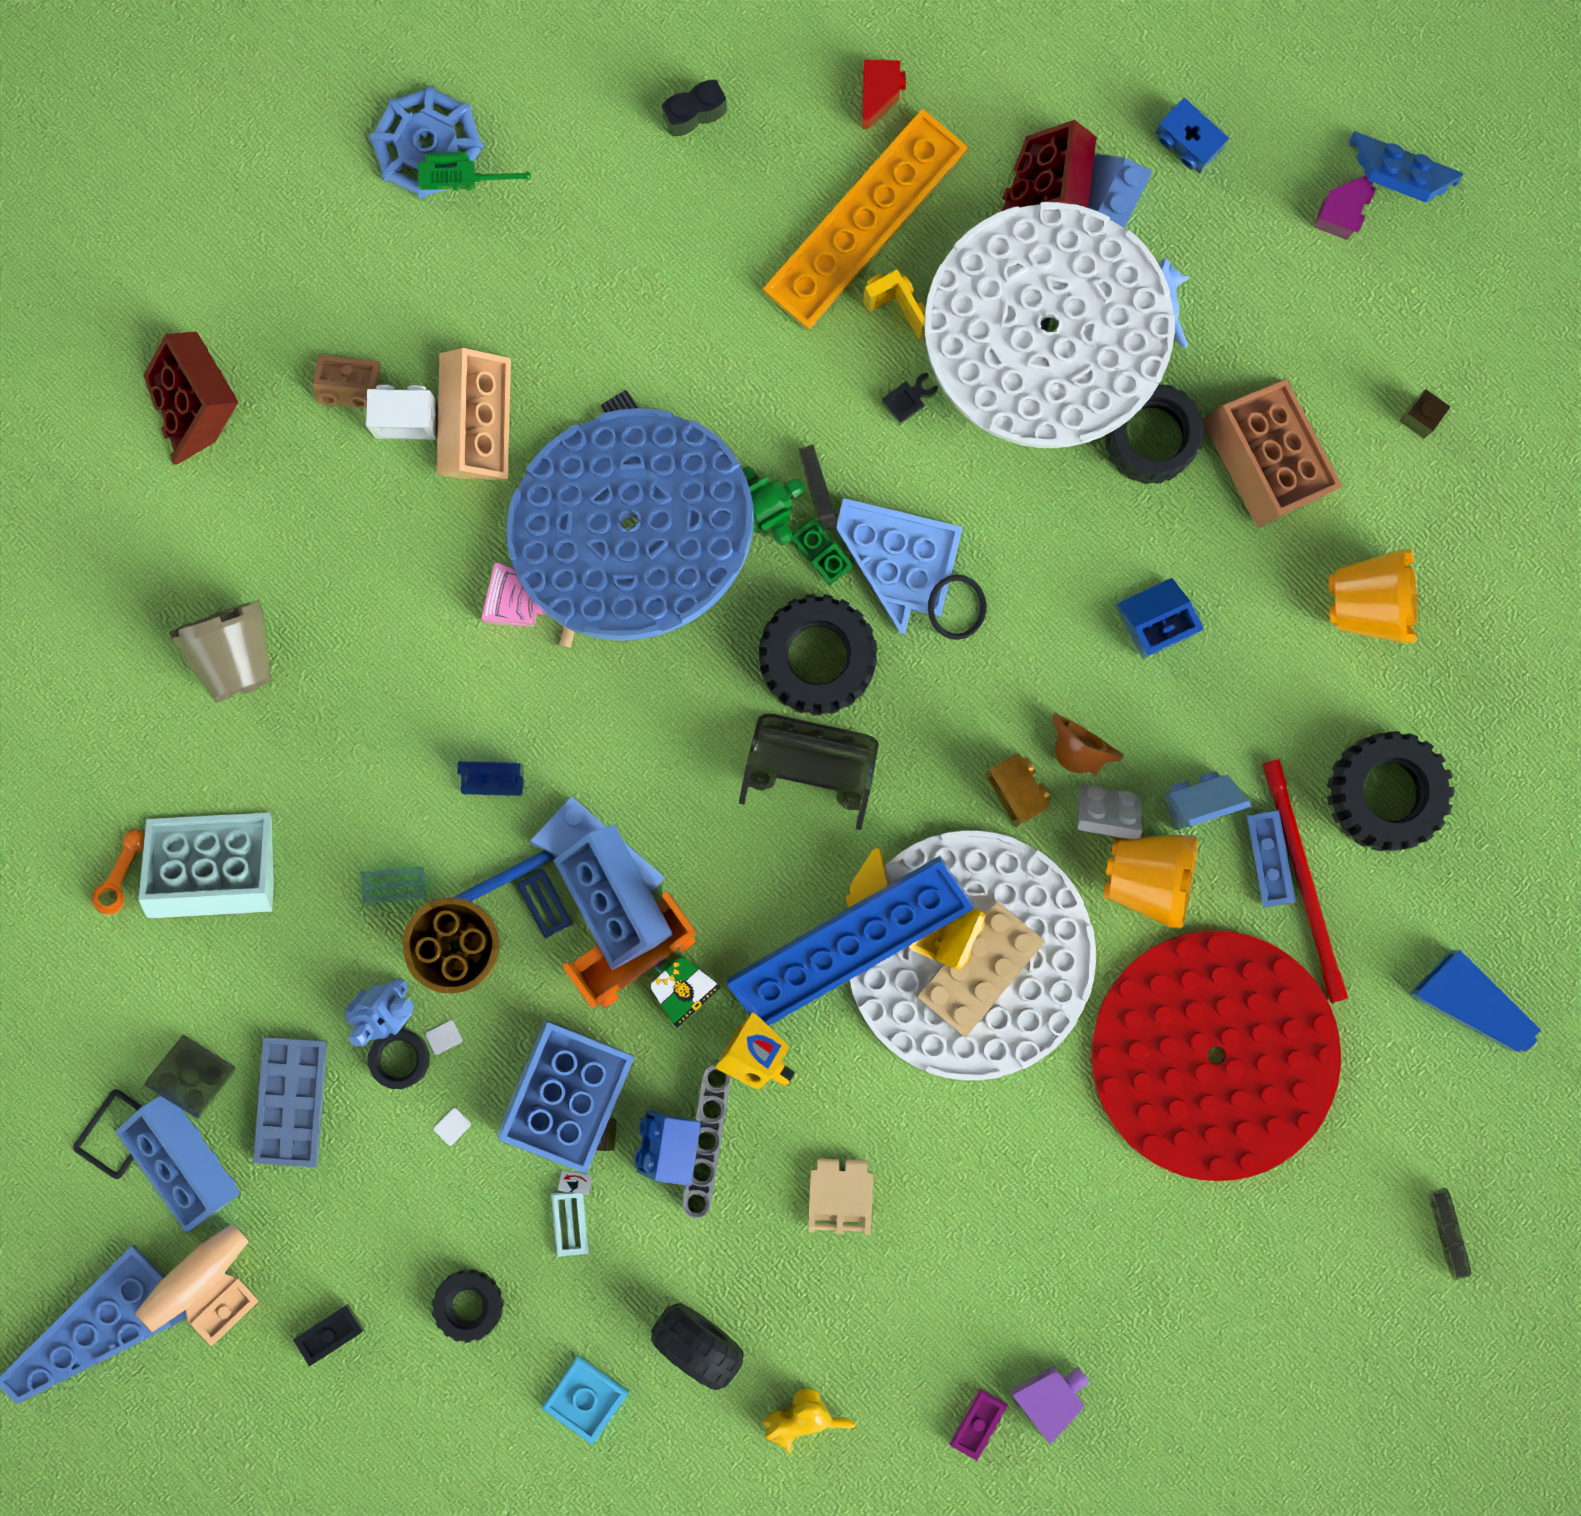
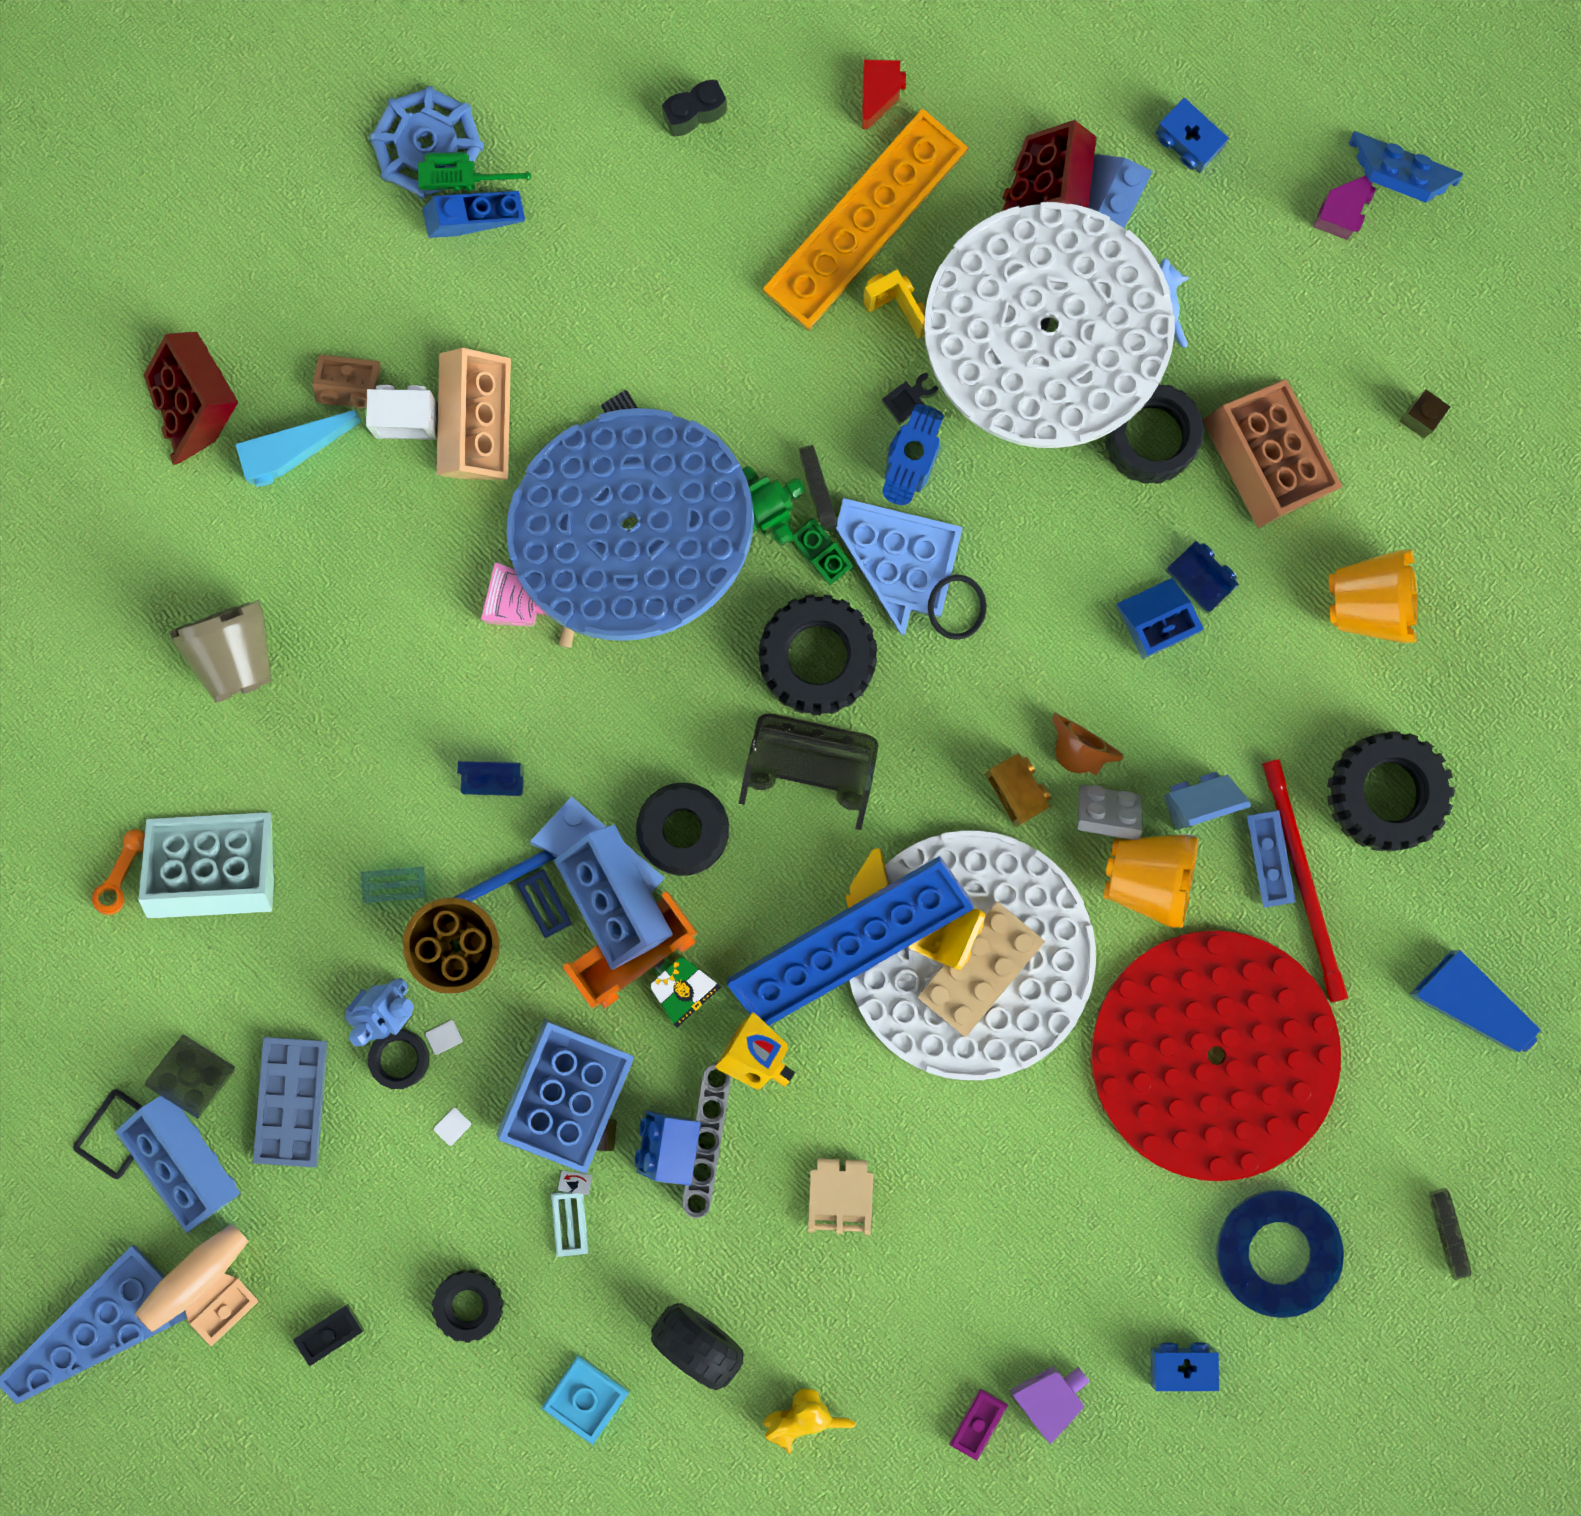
(282, 451): none -> medium azure slope
(471, 213): none -> blue slope
(678, 798): none -> black tyre
(903, 473): none -> blue piece
(1199, 1377): none -> blue brick
(1203, 576): none -> clear blue bracket
(1324, 1262): none -> clear blue plate

